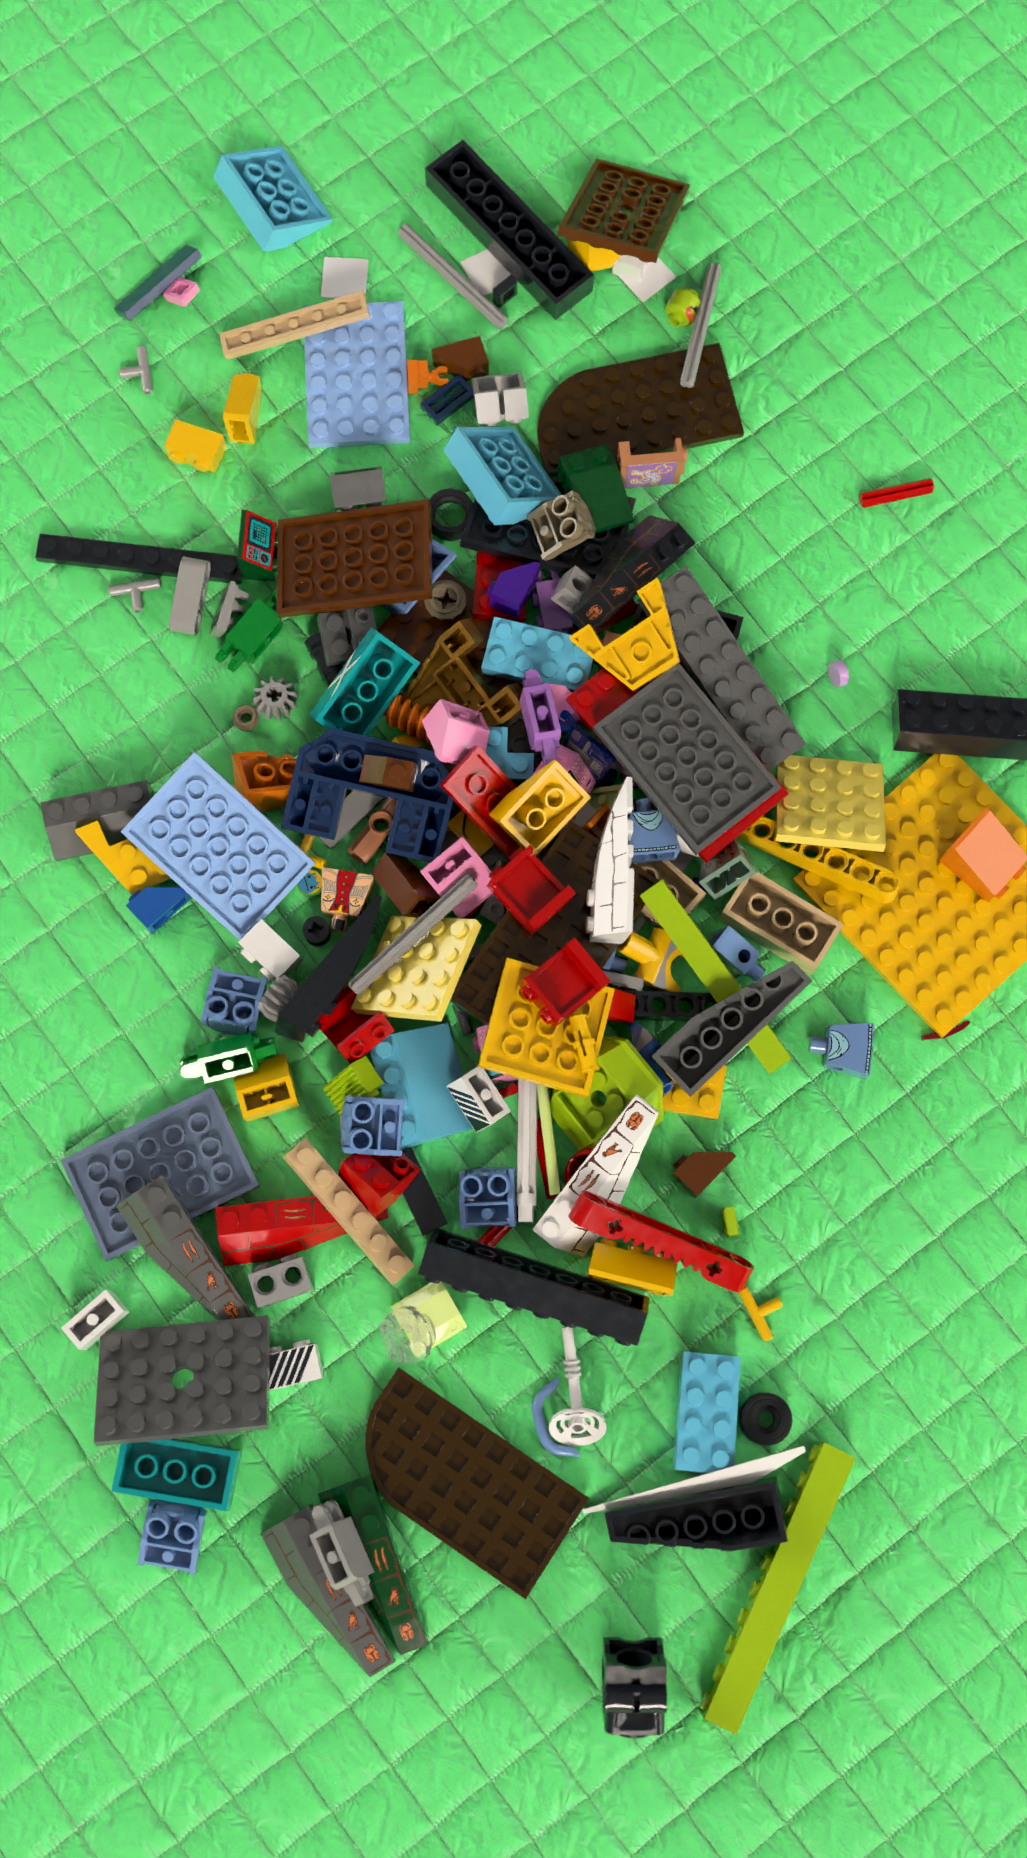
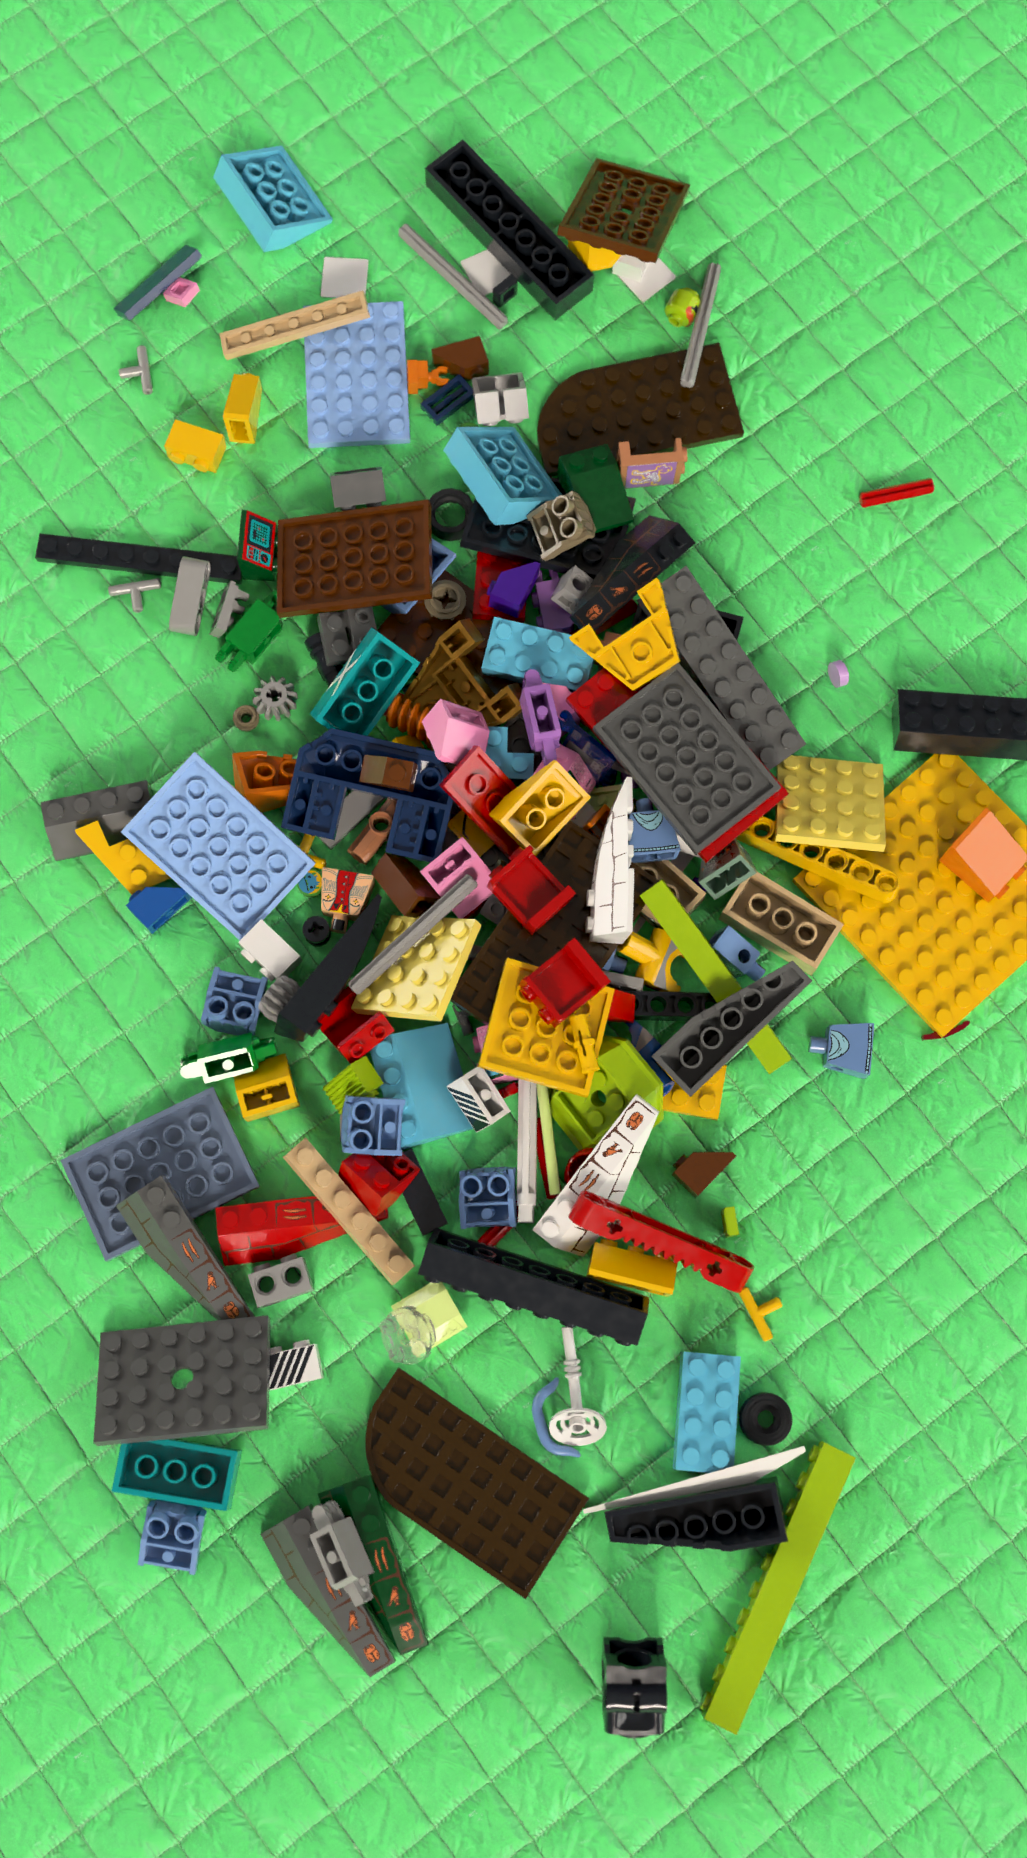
(95, 1320): white brick -> none

